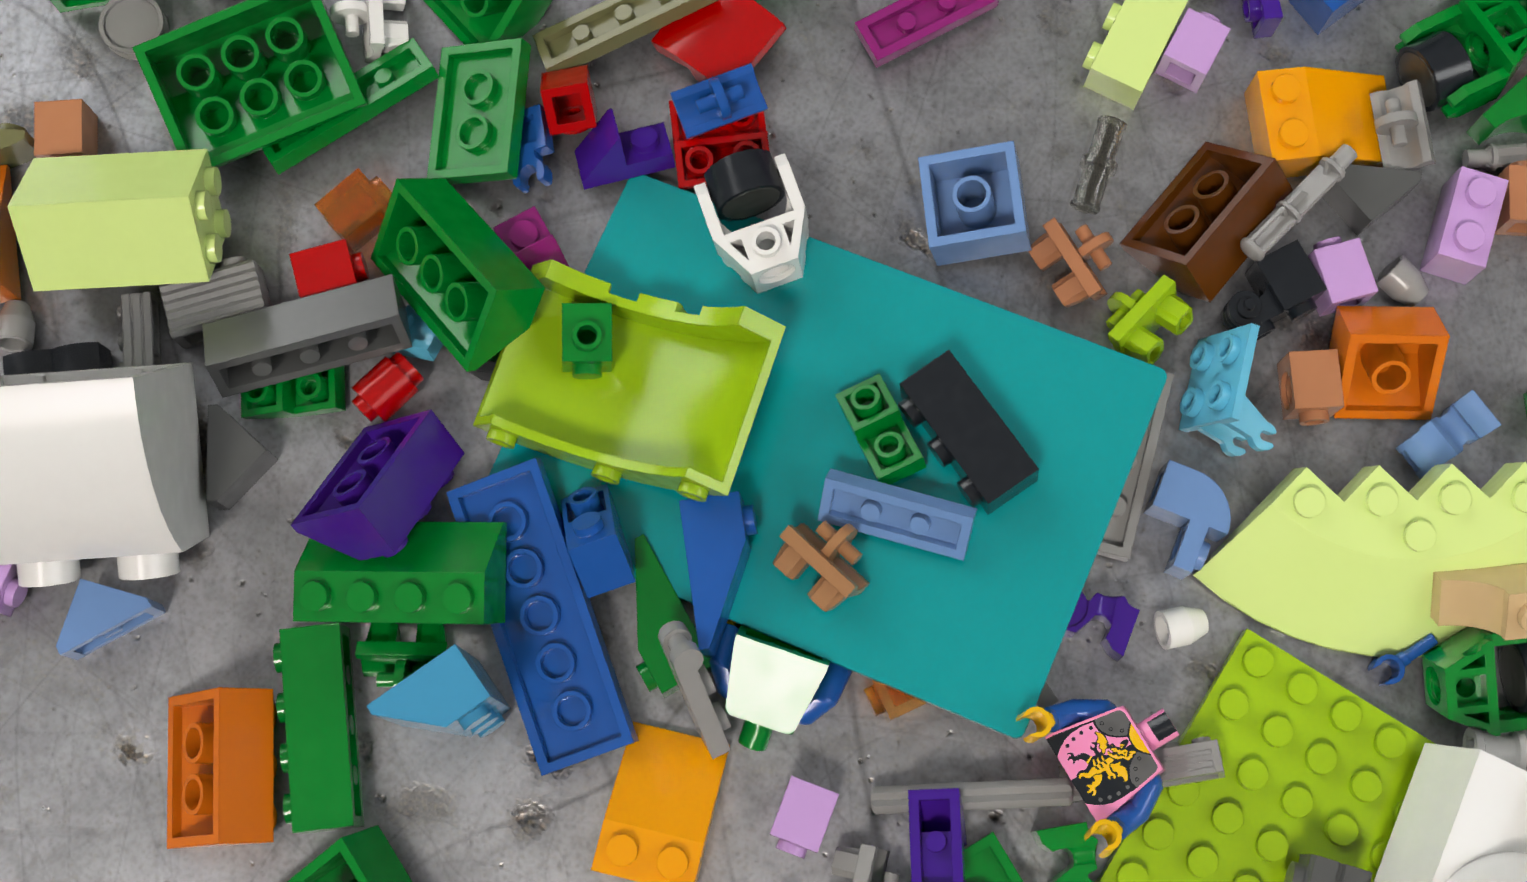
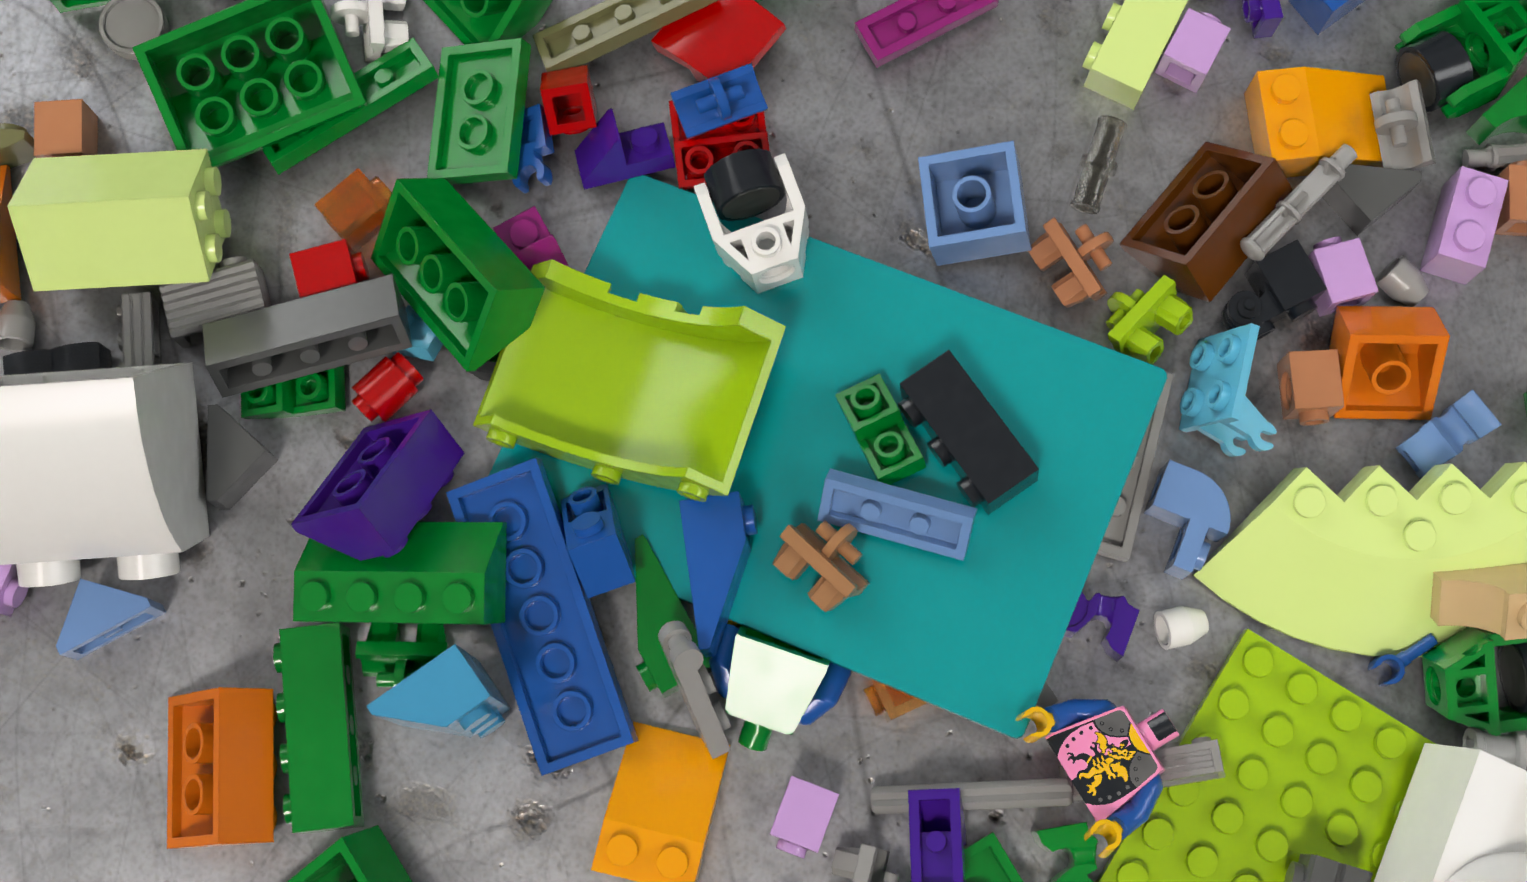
(587, 339): green brick -> none

